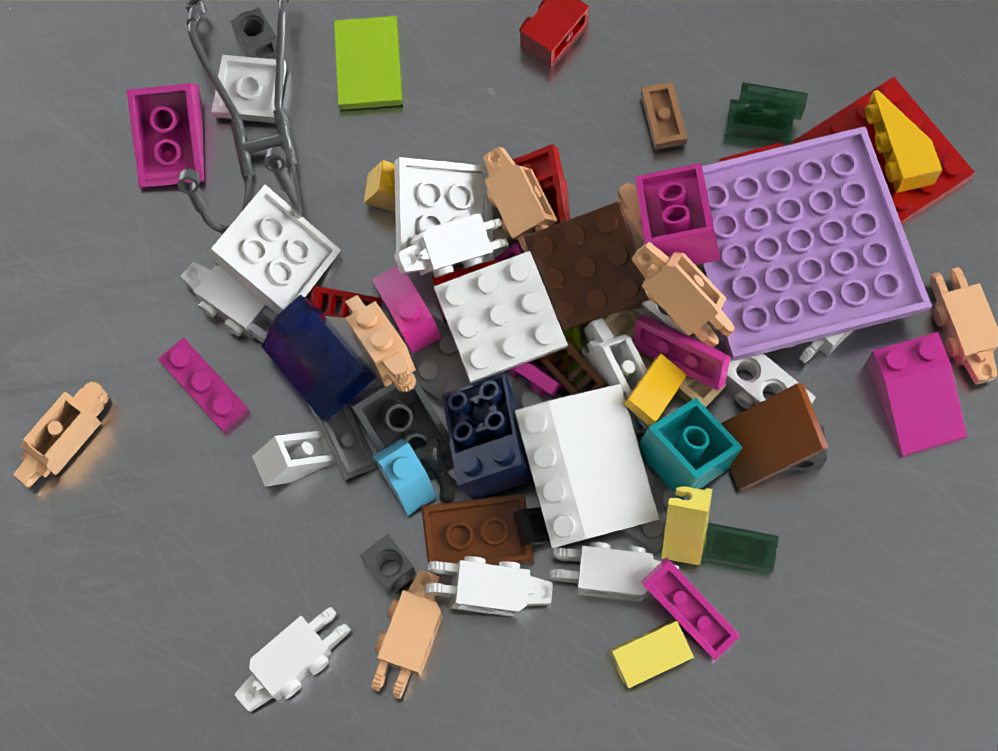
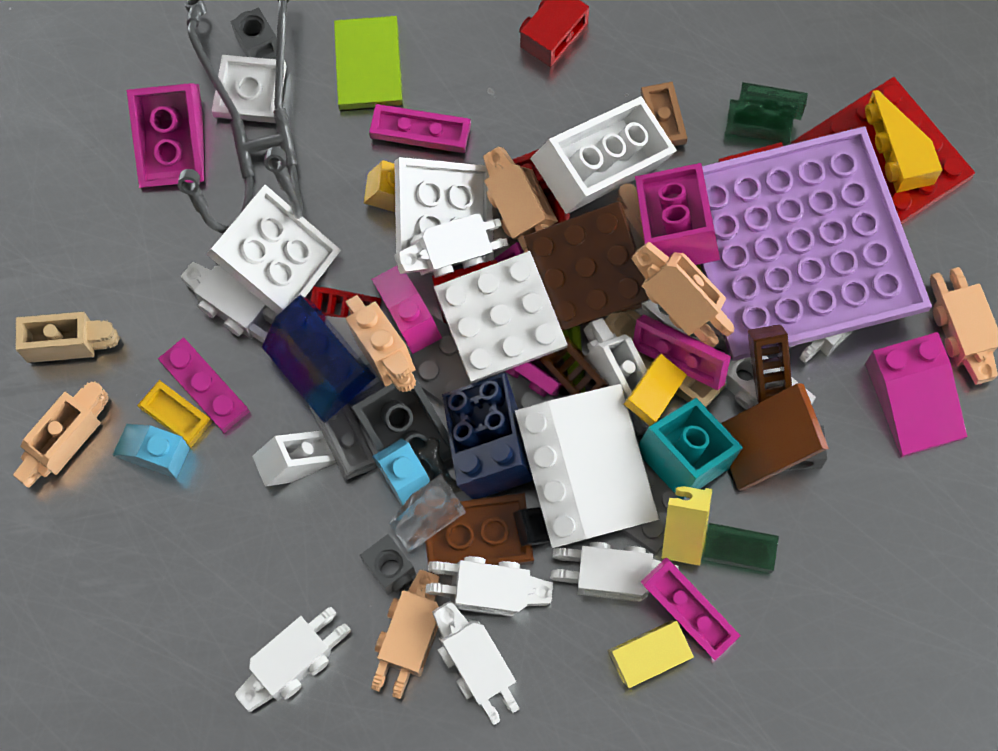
(62, 336): none -> tan hinge
(152, 449): none -> medium azure slope
(175, 413): none -> yellow tile
(420, 128): none -> dark pink plate
(426, 513): none -> clear slope
(475, 658): none -> white hinge
(602, 154): none -> white brick
(766, 342): none -> reddish brown slope

